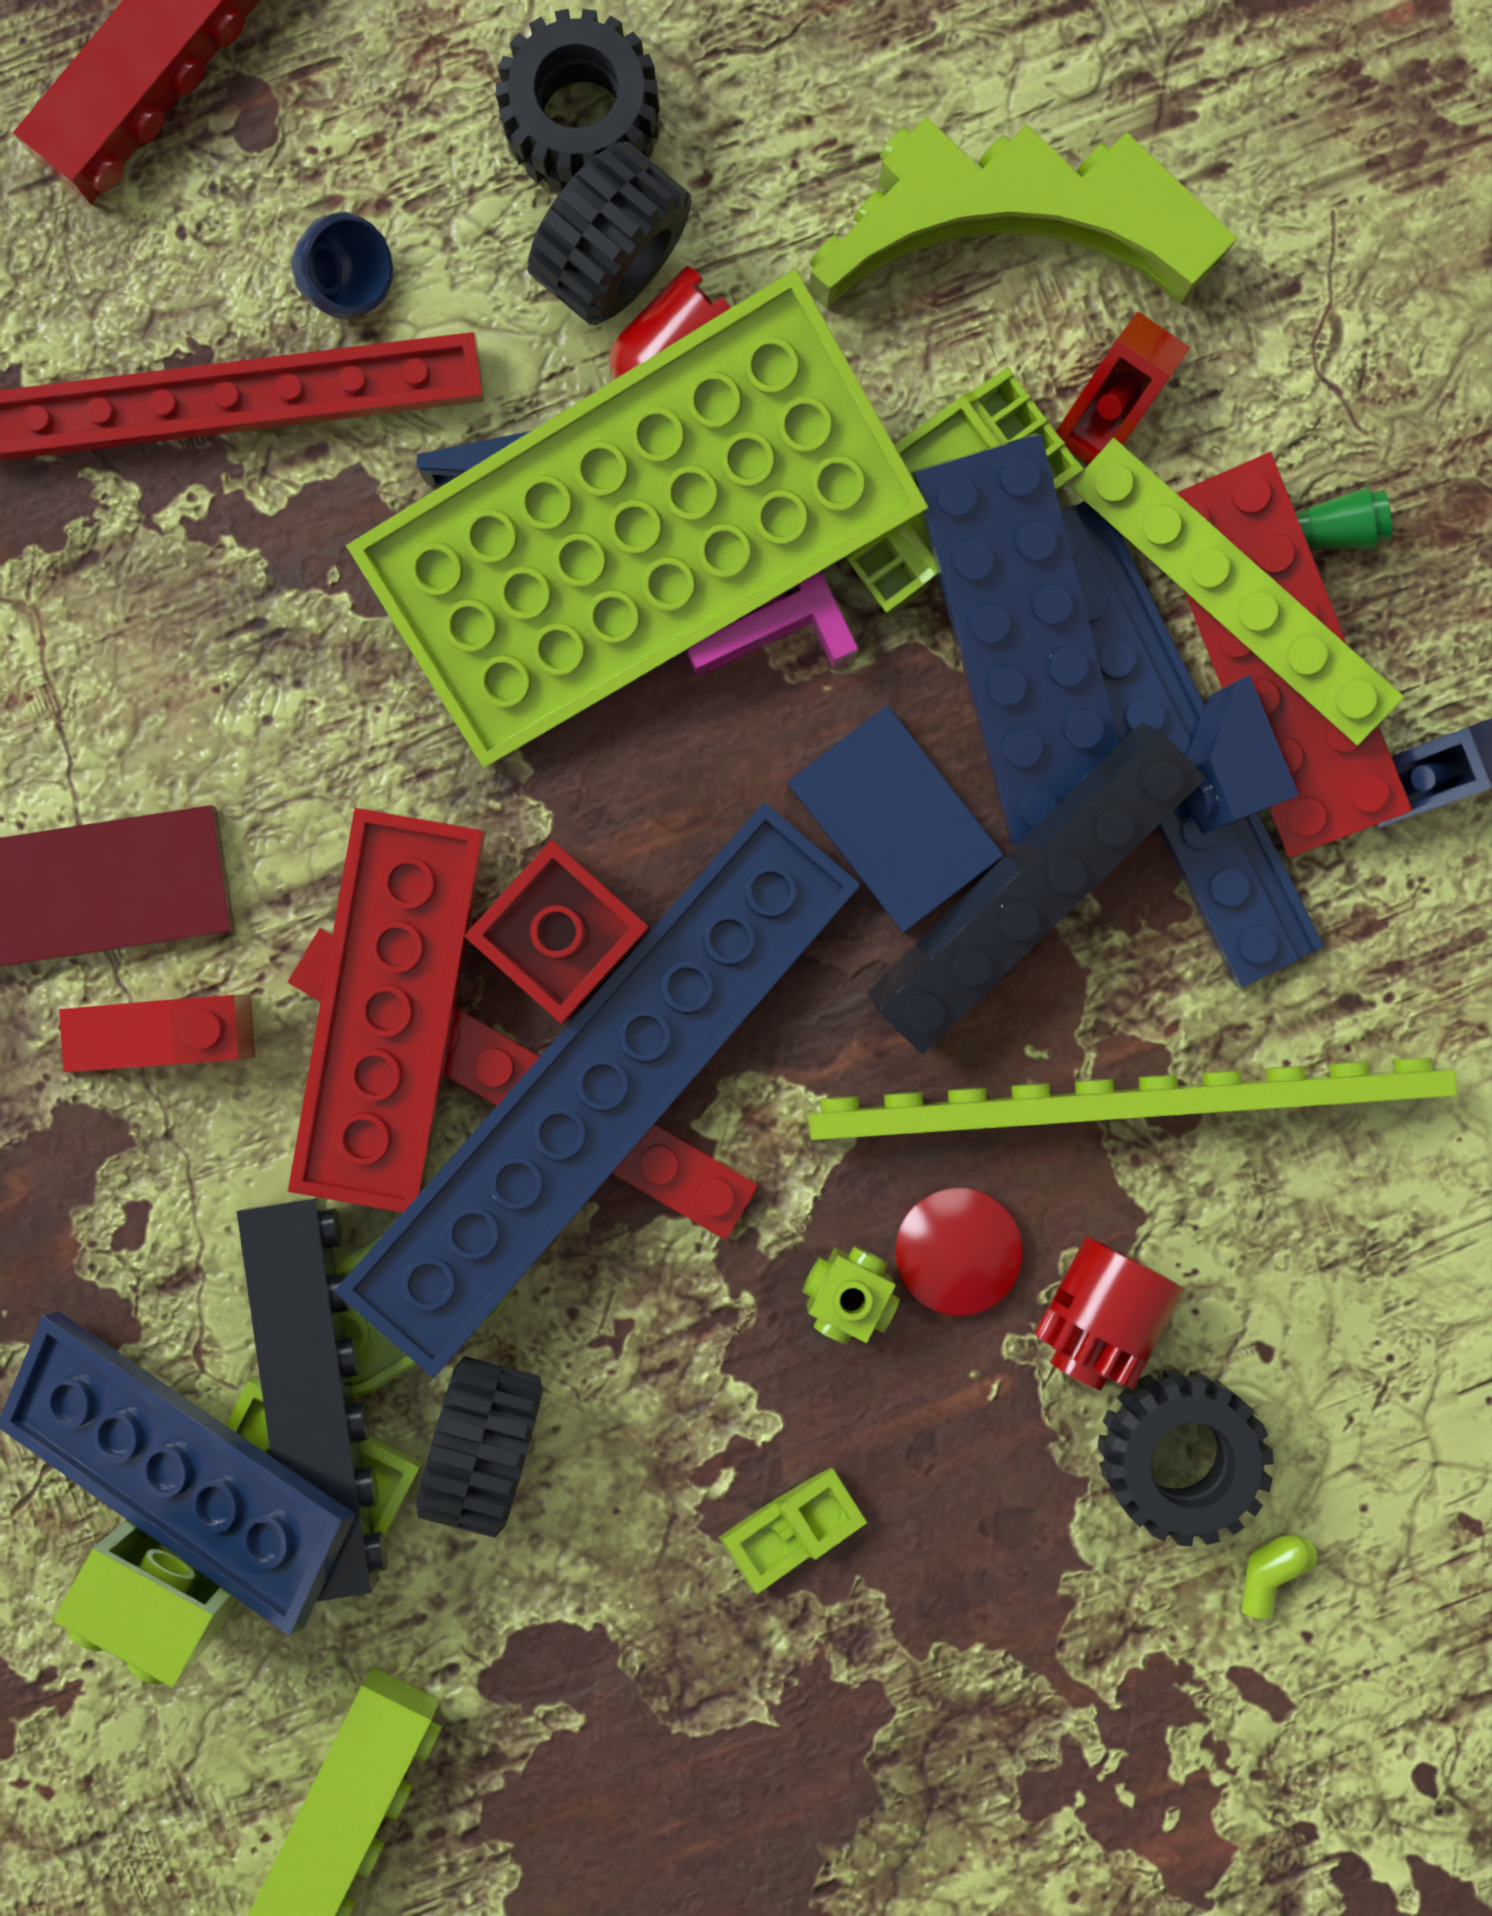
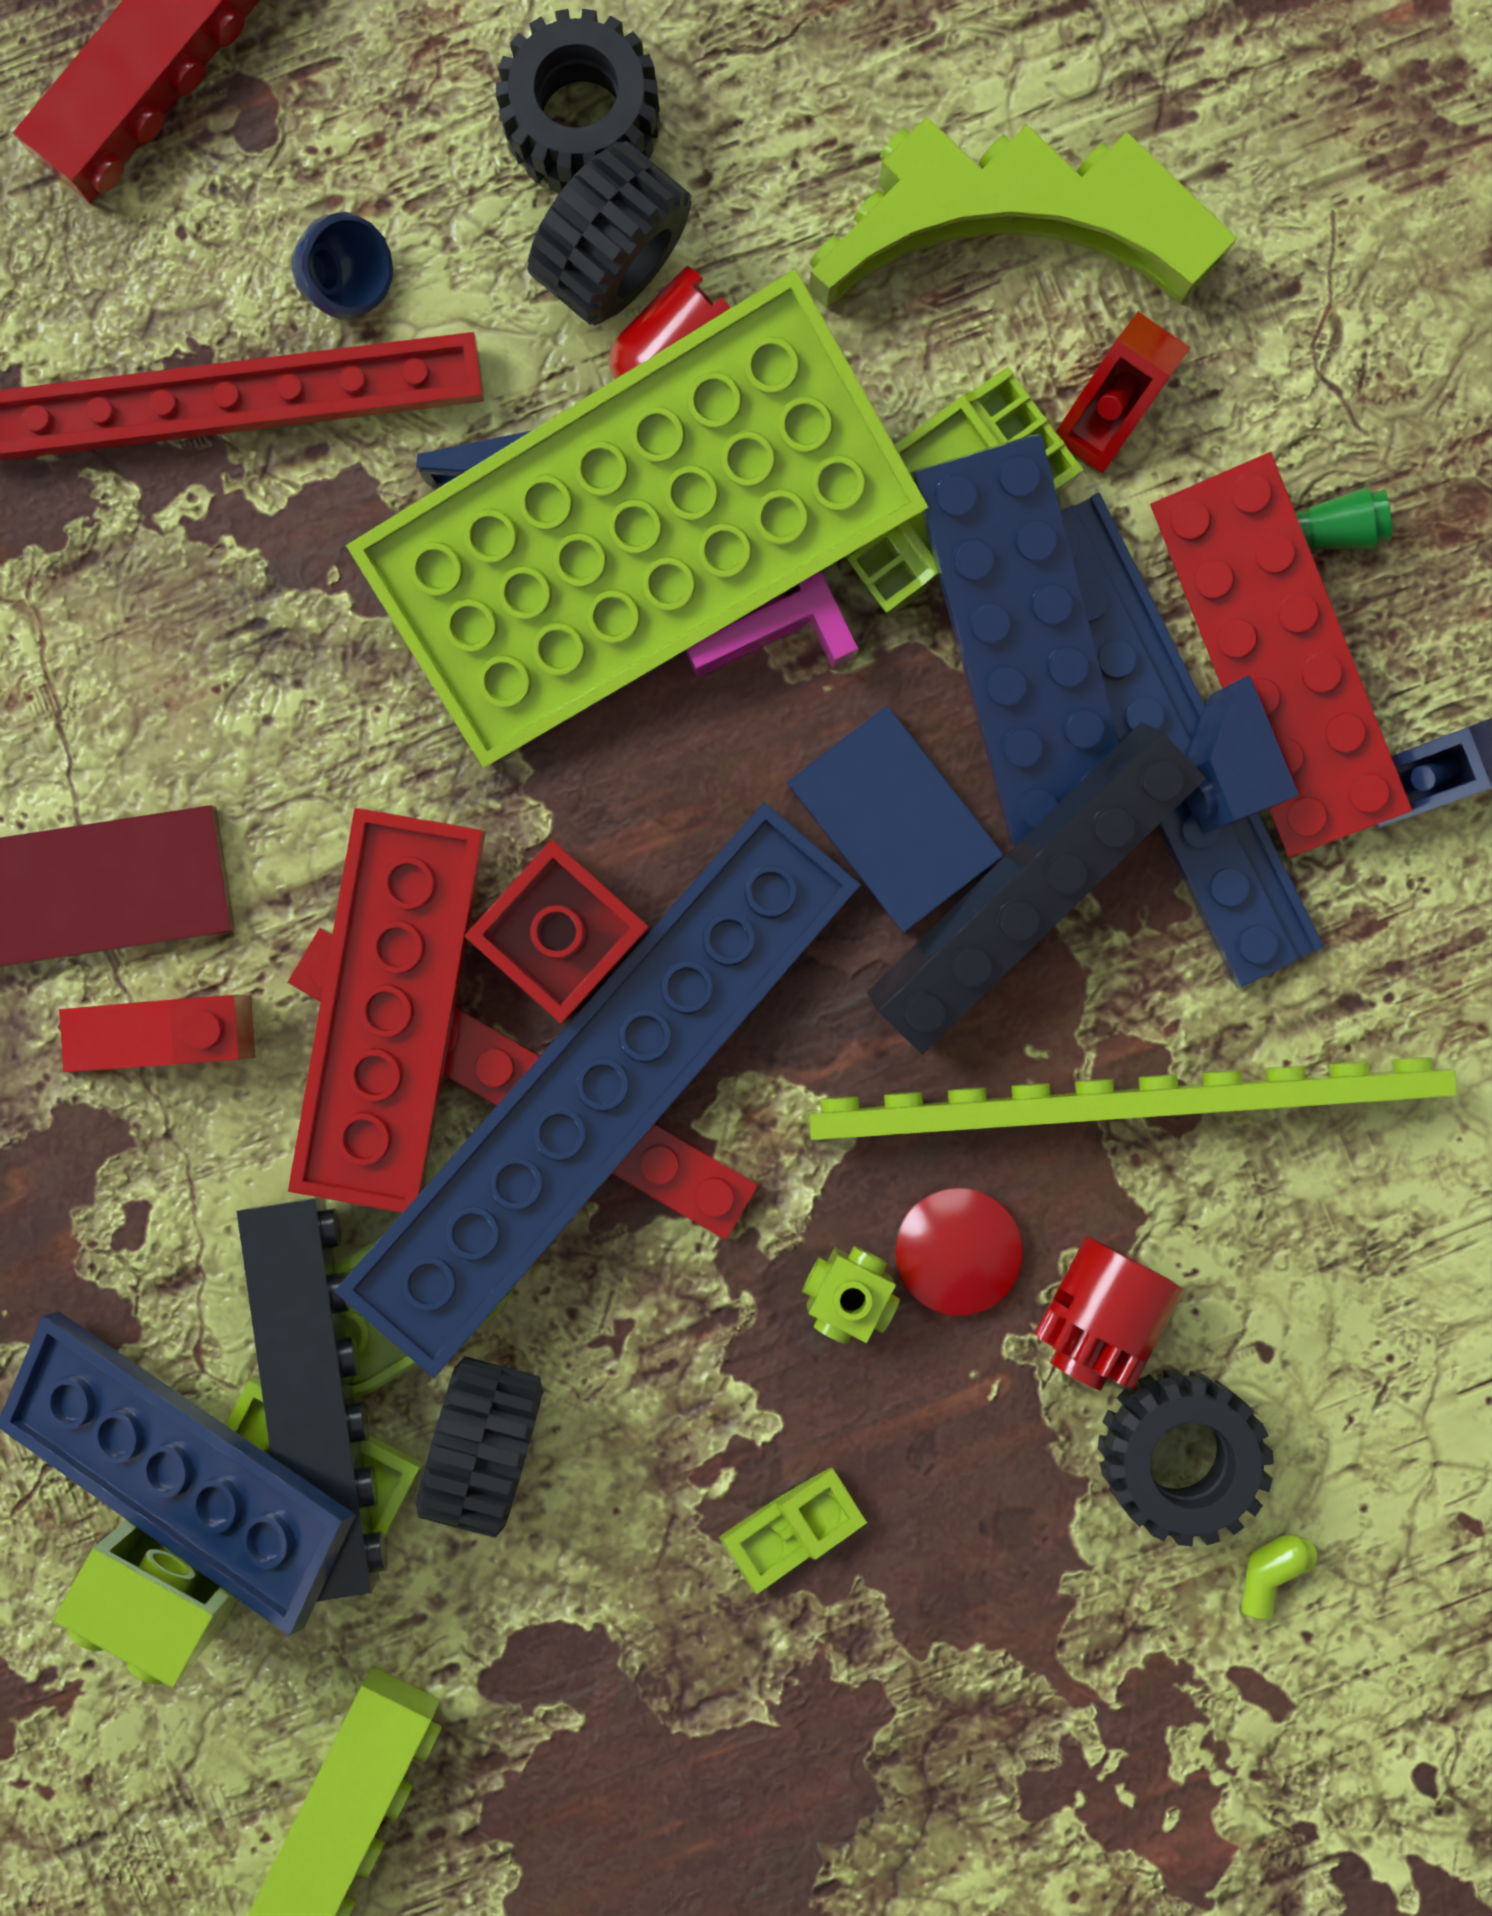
(1236, 592): lime plate -> none

